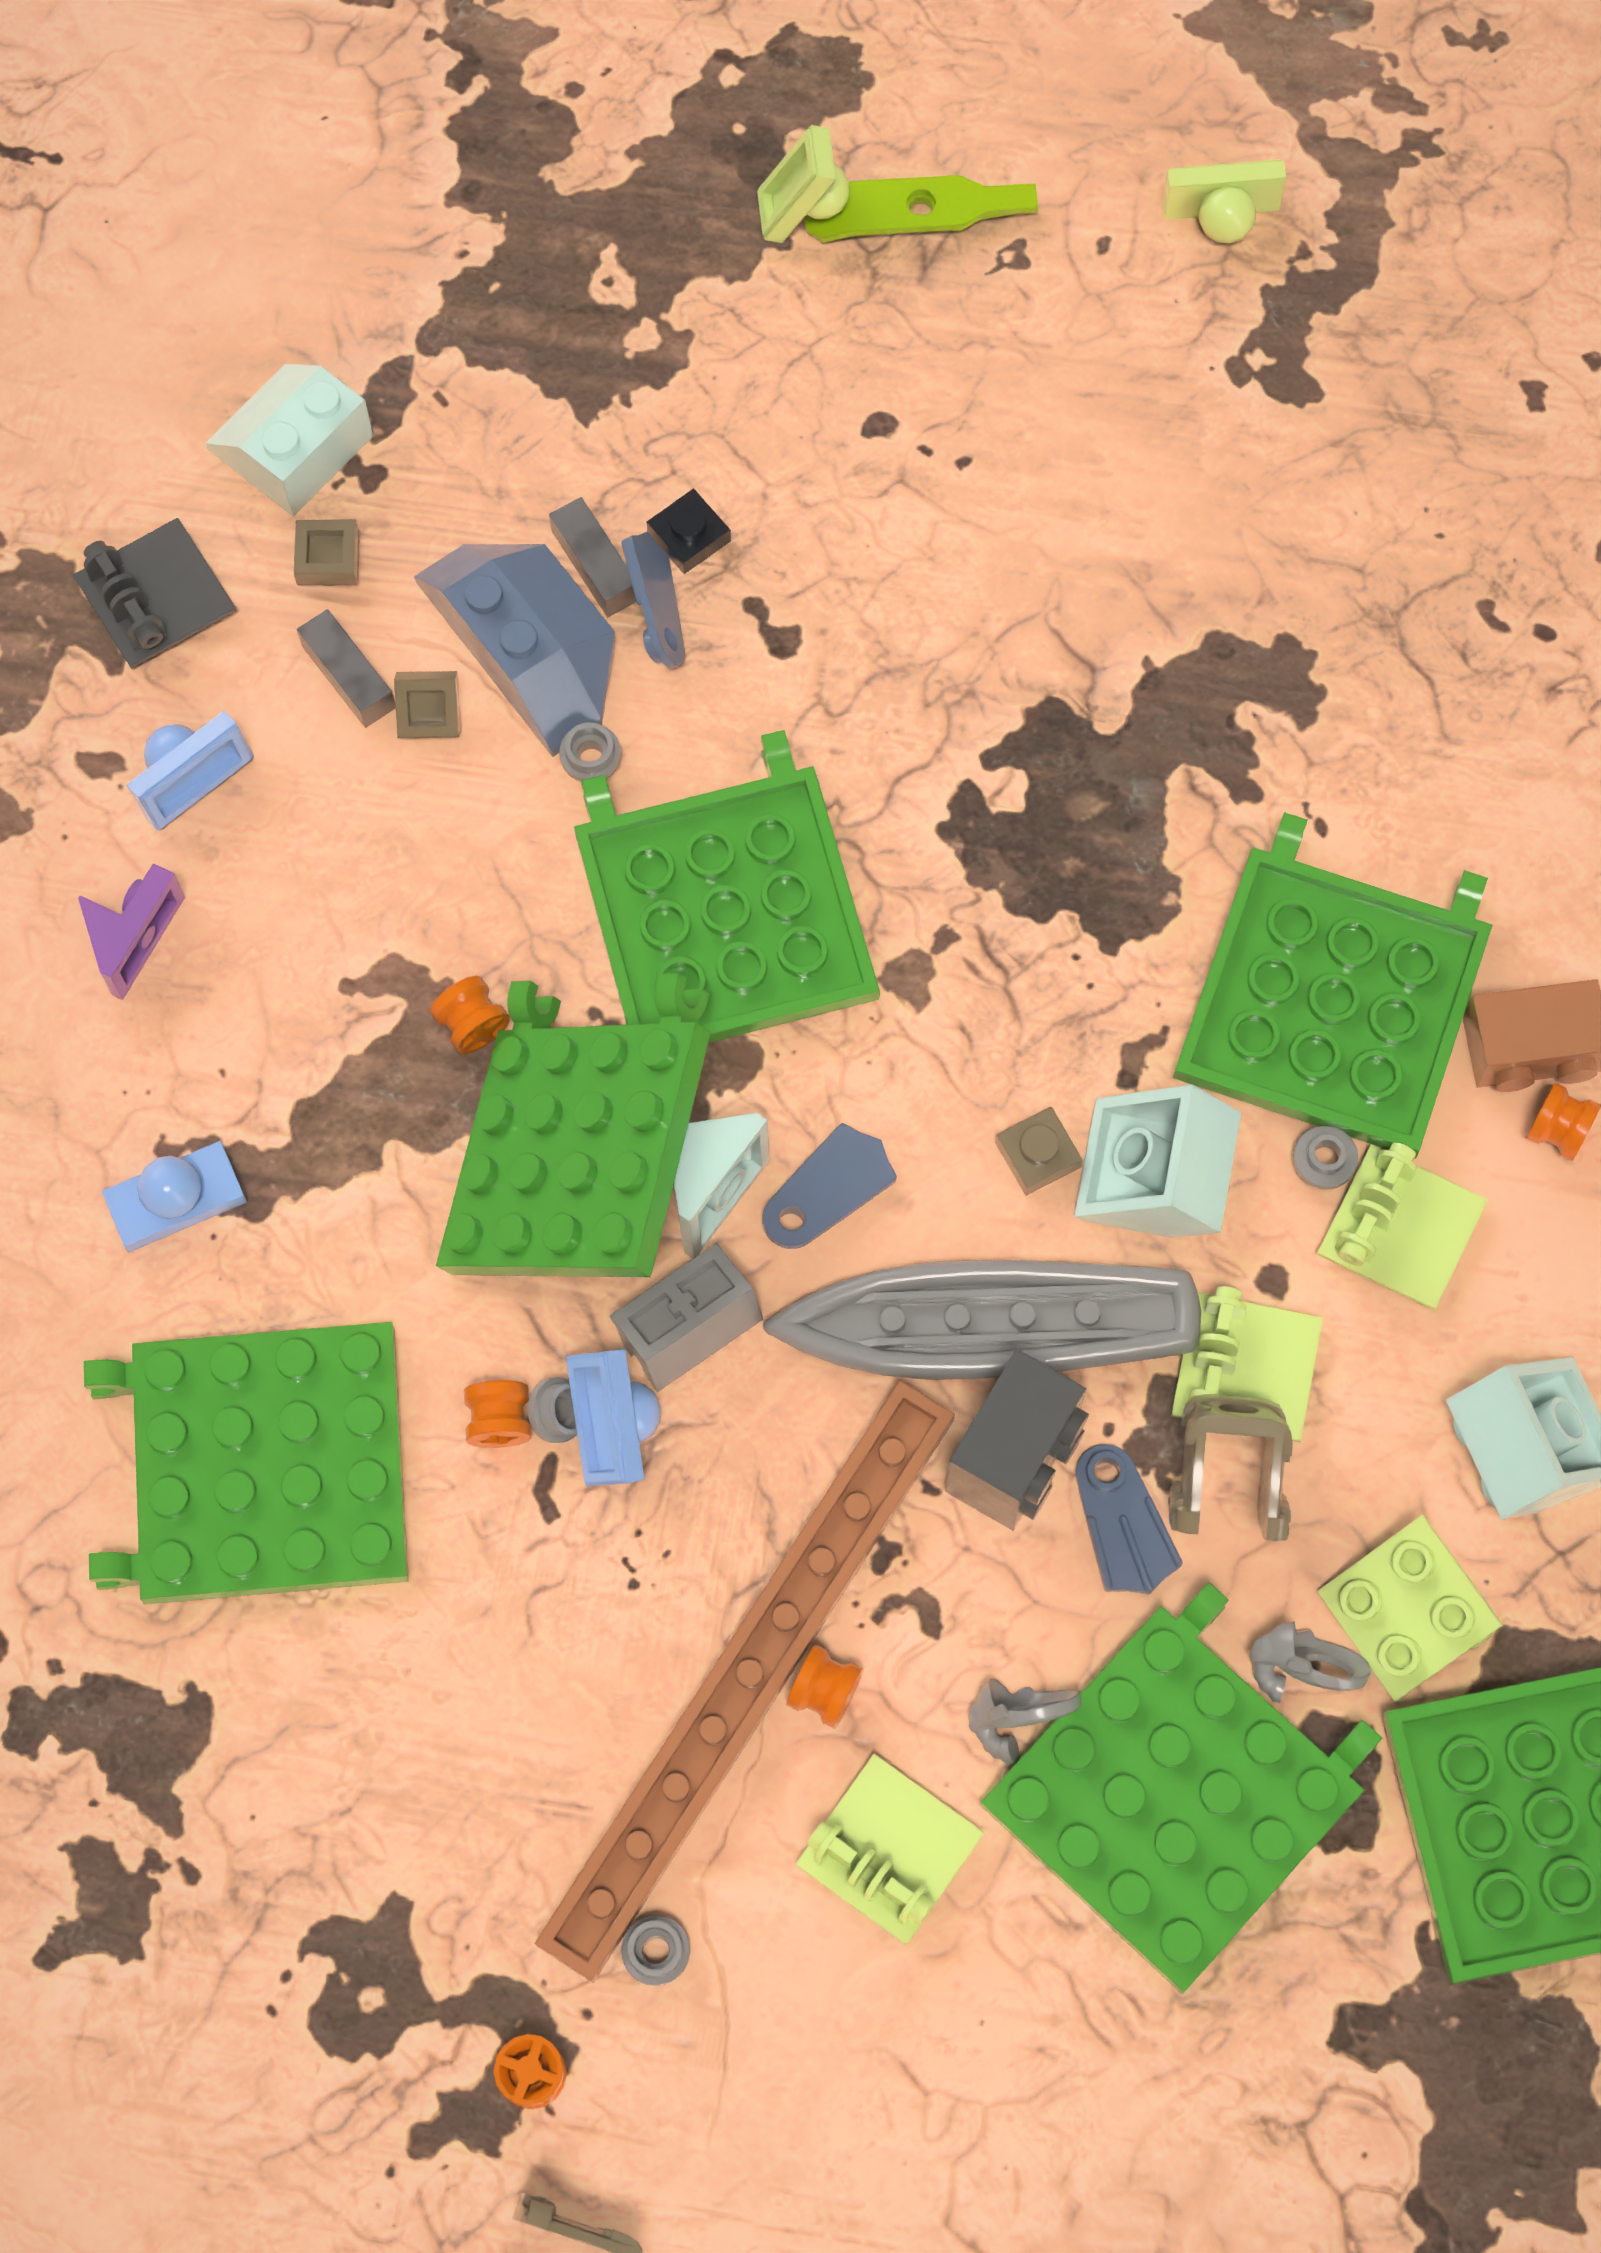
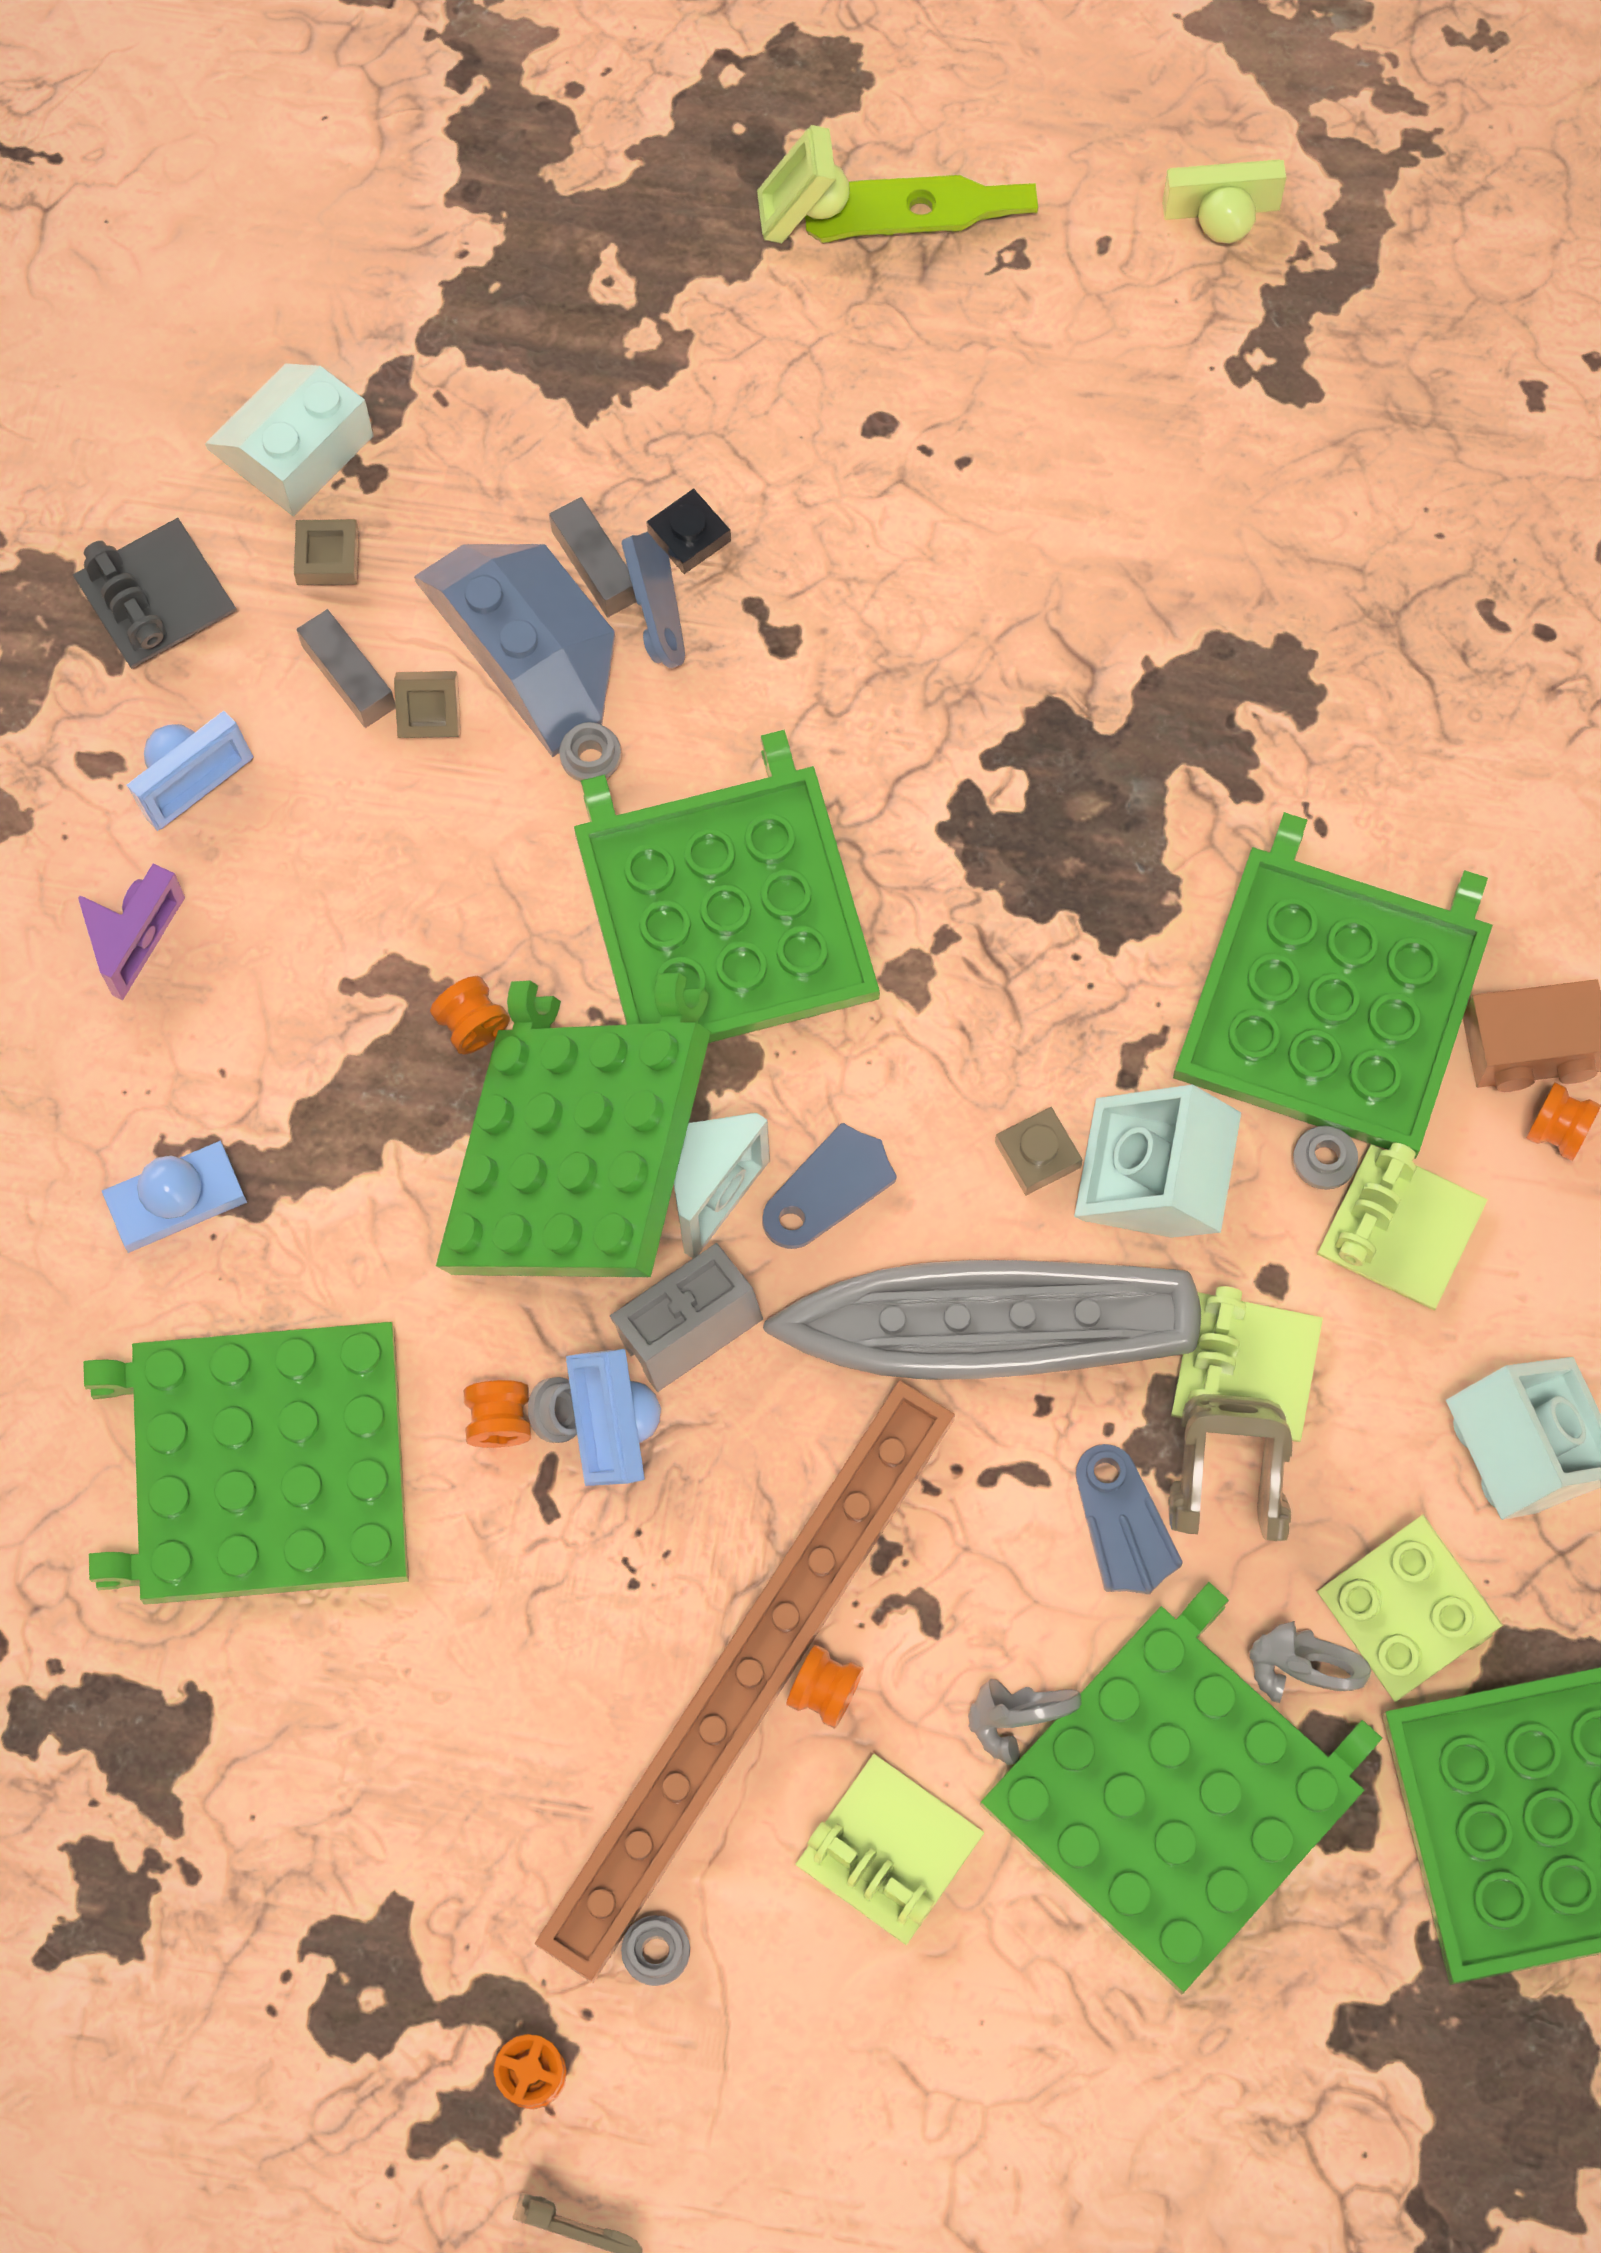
(1015, 1439): dark grey brick -> none

